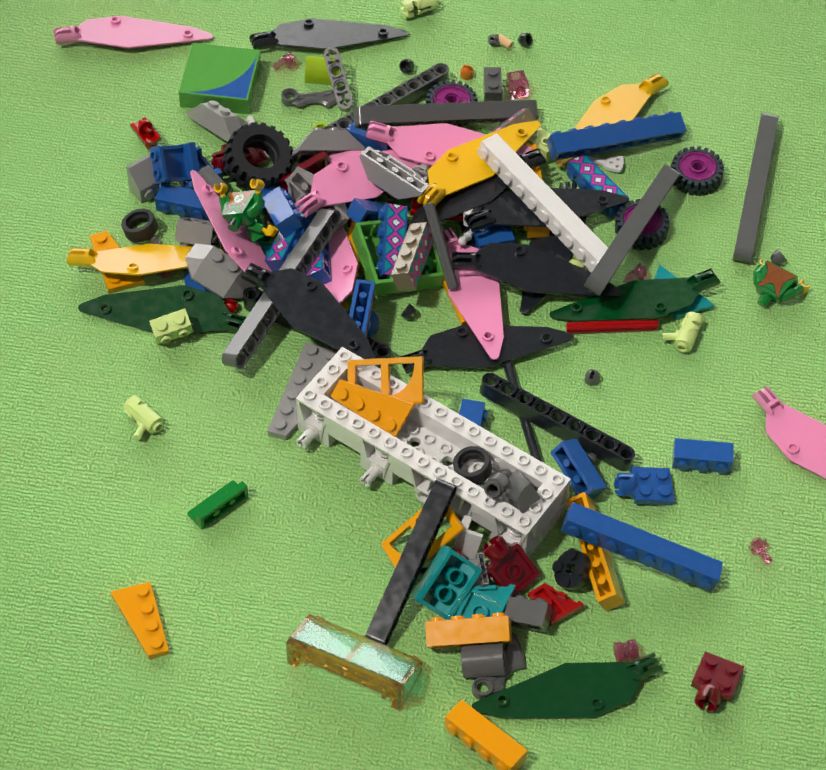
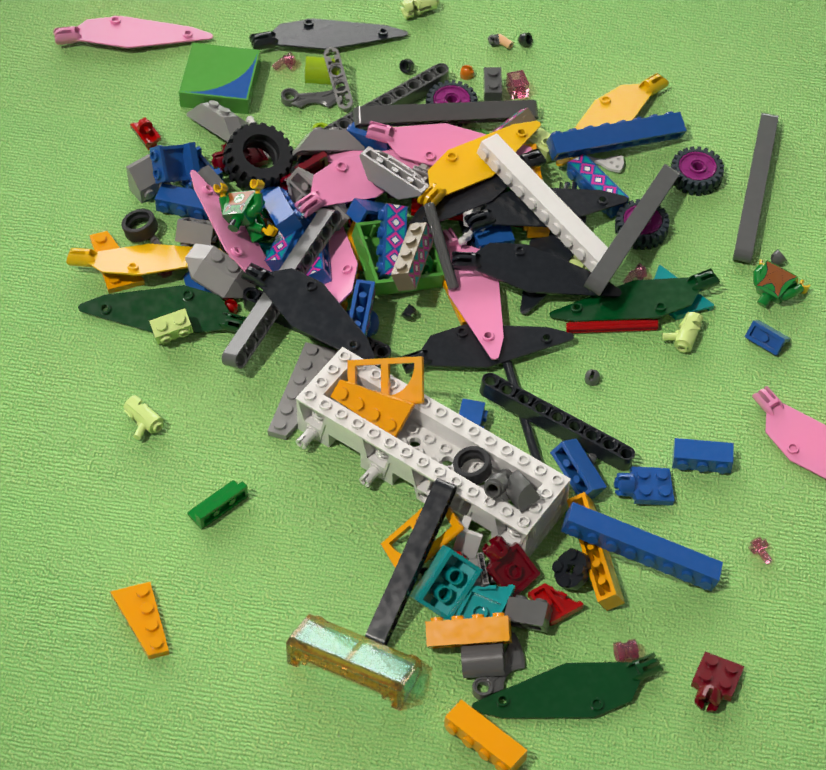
(766, 337): none -> blue panel

